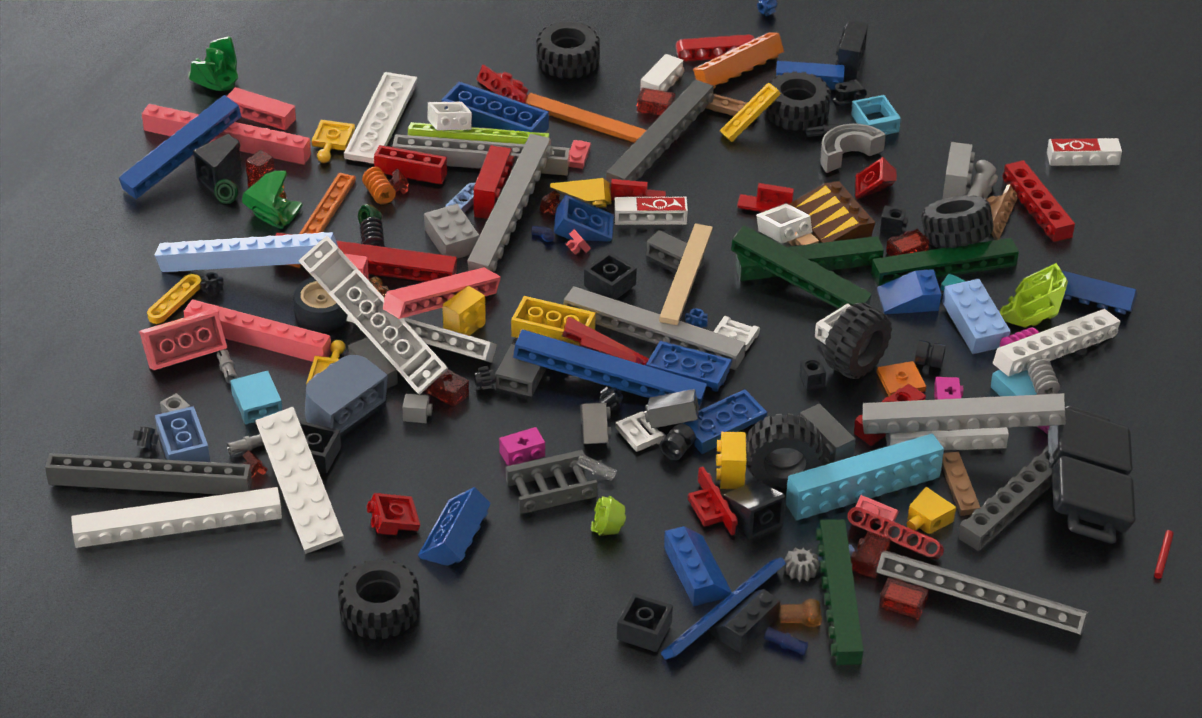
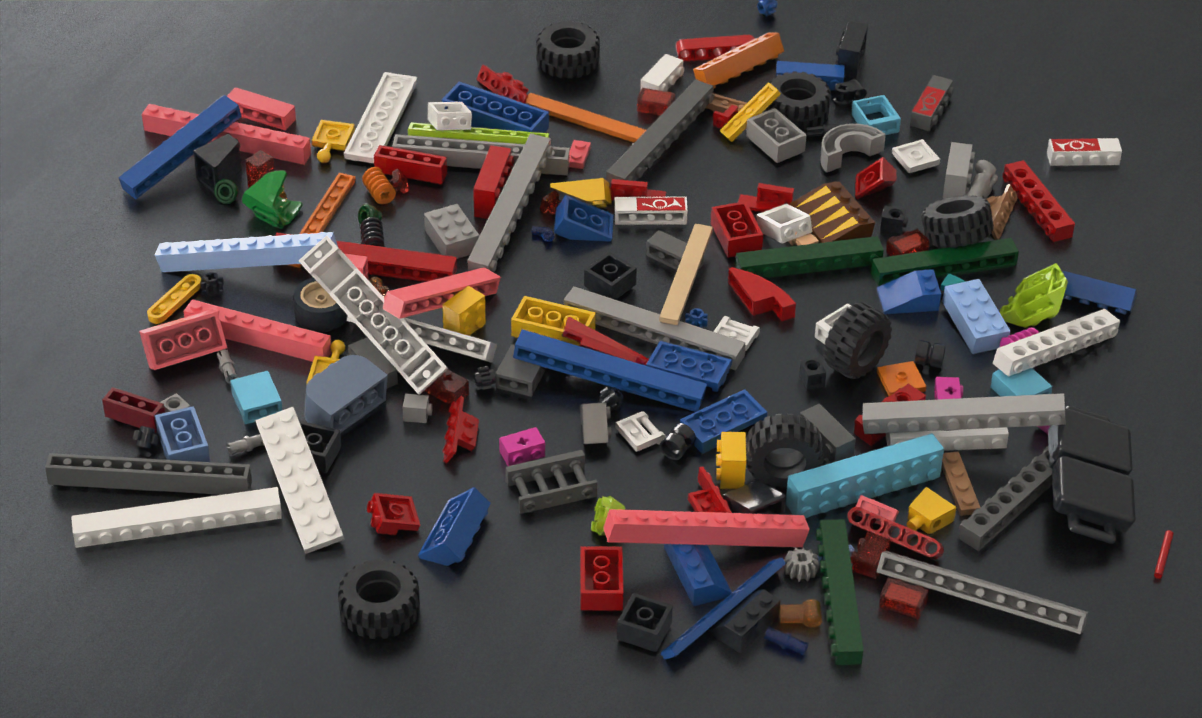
(131, 408): none -> dark red brick
(218, 68): green piece -> none
(255, 464): clear red tile -> none
(461, 430): none -> red bracket
(465, 194): light blue beam -> none
(577, 243): coral tile -> none
(597, 467): clear axle -> none
(601, 578): none -> red brick
(672, 408): dark grey brick -> none
(705, 528): none -> coral brick
(721, 119): none -> red bracket
(736, 228): none -> red brick
(760, 294): none -> red slope
(776, 135): none -> light grey brick
(797, 269): dark green brick -> none
(915, 156): none -> white plate
(932, 103): none -> dark grey brick
(1042, 376): light grey piece -> none

